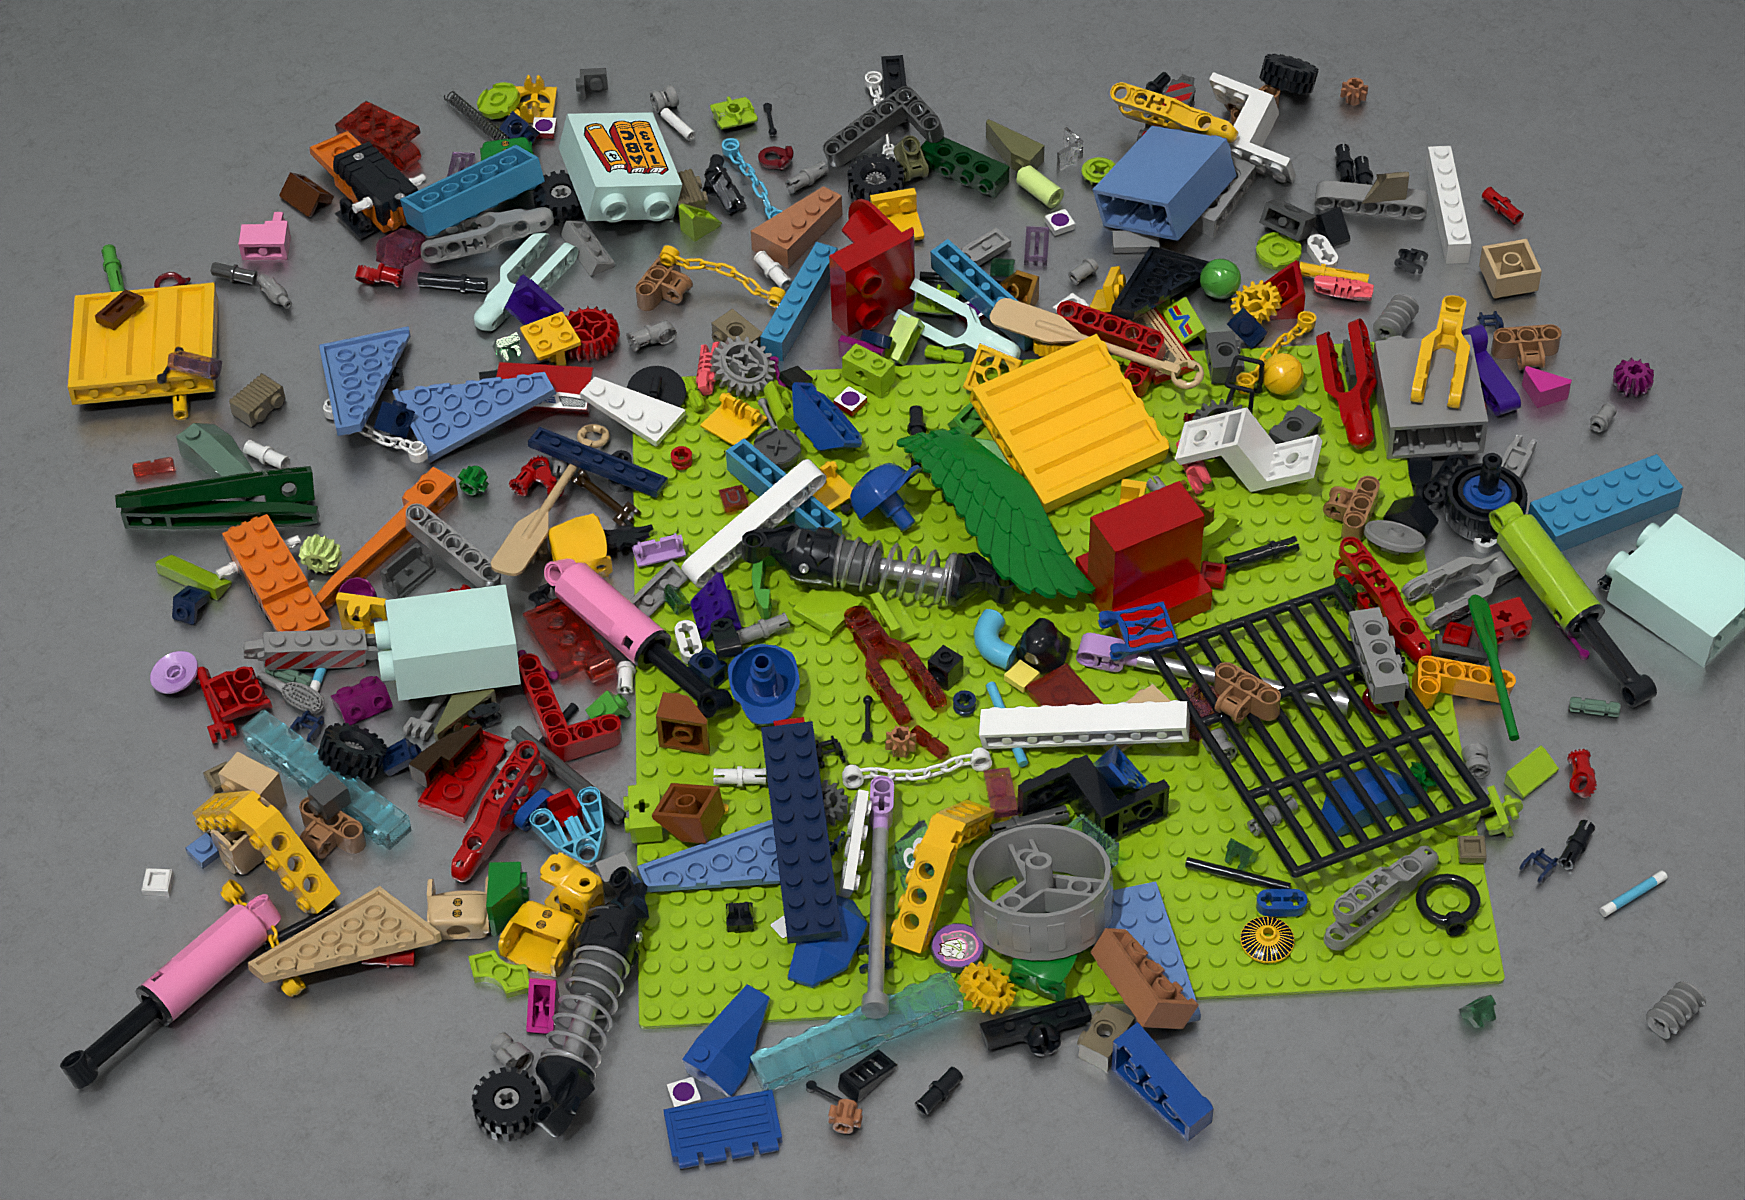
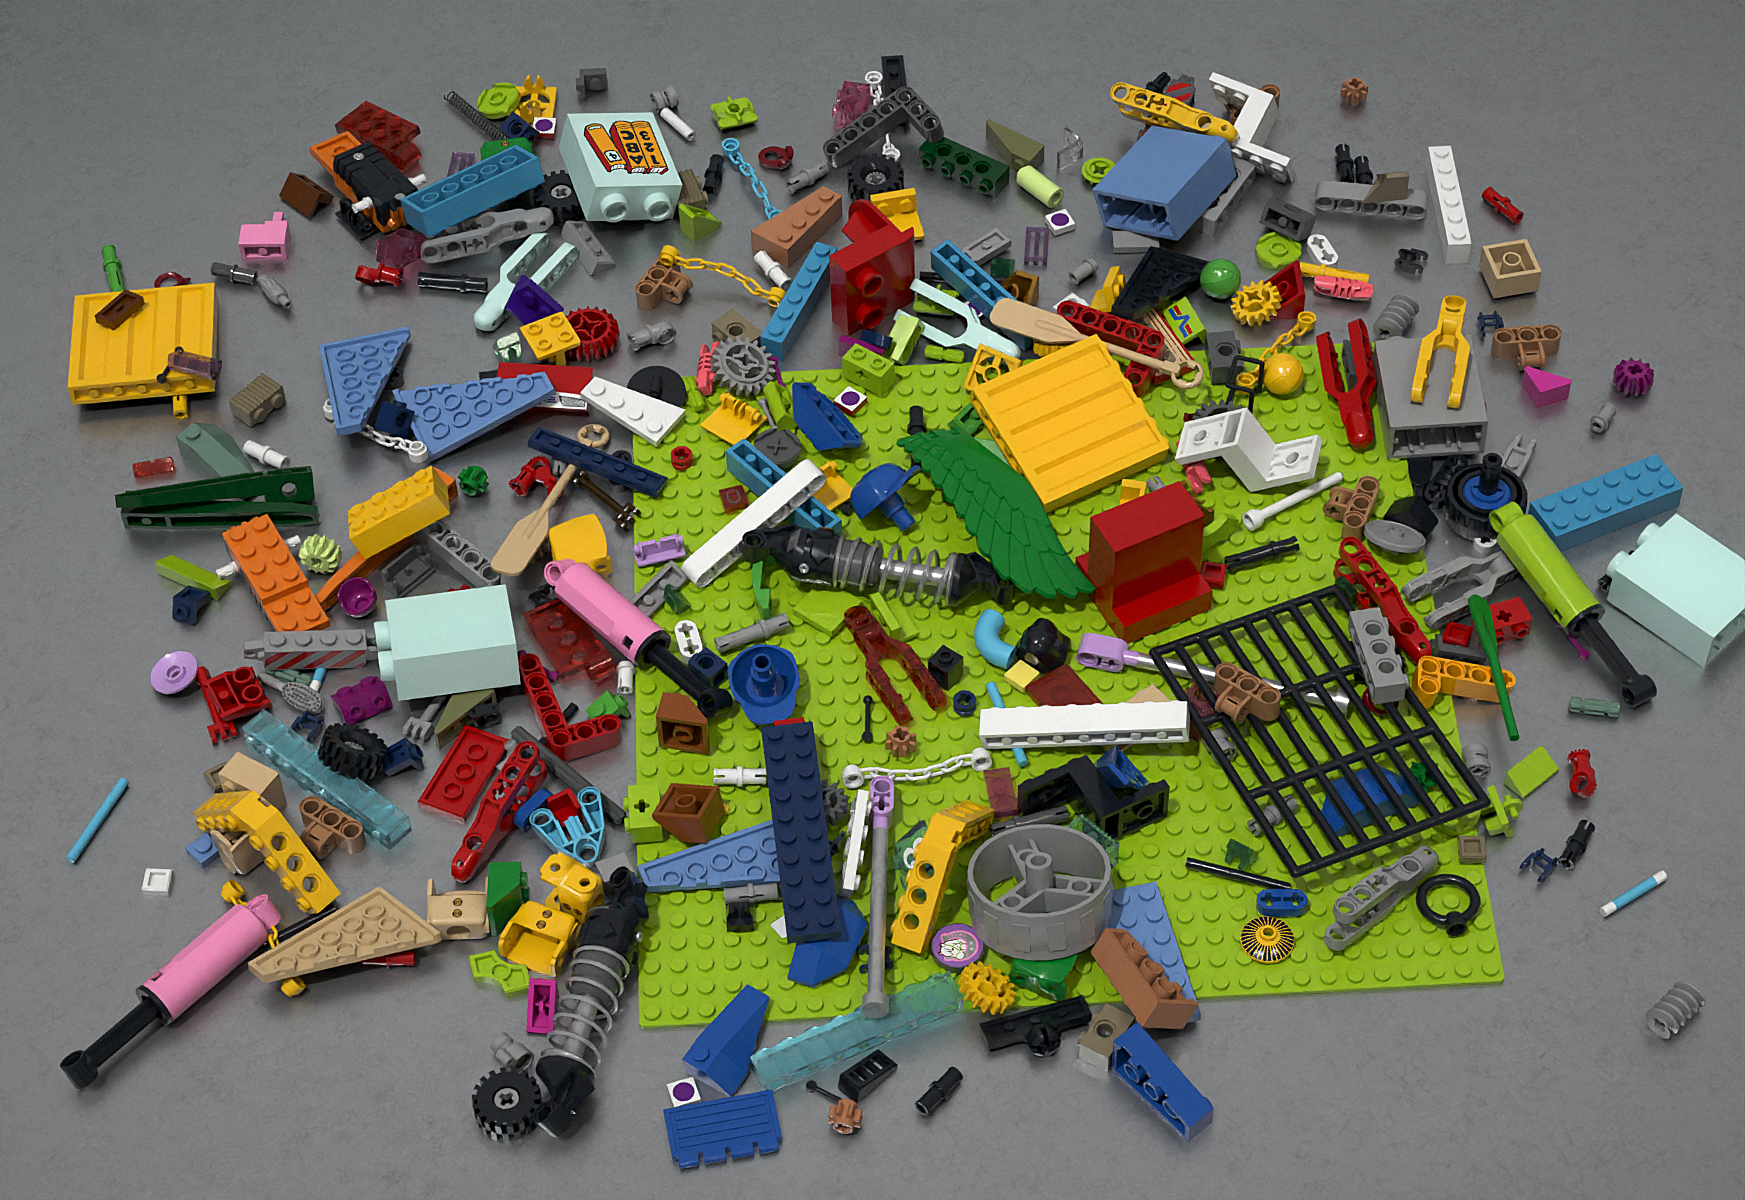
(97, 820): none -> medium azure bar
(328, 797): dark grey brick -> none
(349, 606): yellow piece -> none
(398, 512): none -> yellow piece
(446, 755): dark brown slope -> none
(626, 536): black piece -> none
(712, 603): dark purple bracket -> none
(725, 190): black hinge -> none
(725, 640): black piece -> none
(751, 893): none -> light grey pin
(767, 107): black hinge -> none
(793, 375): pearl dark grey tile -> none
(836, 748): black piece -> none
(851, 103): none -> clear pink brick
(913, 161): olive piece -> none
(933, 744): clear red piece -> none
(1141, 628): blue flag -> none
(1247, 328): dark blue bracket -> none
(1254, 518): none -> white piece
(1288, 73): black bush -> none
(1296, 425): dark grey brick -> none
(1332, 225): black slope -> none
(1475, 1009): clear green tile -> none
(1495, 386): dark purple beam -> none

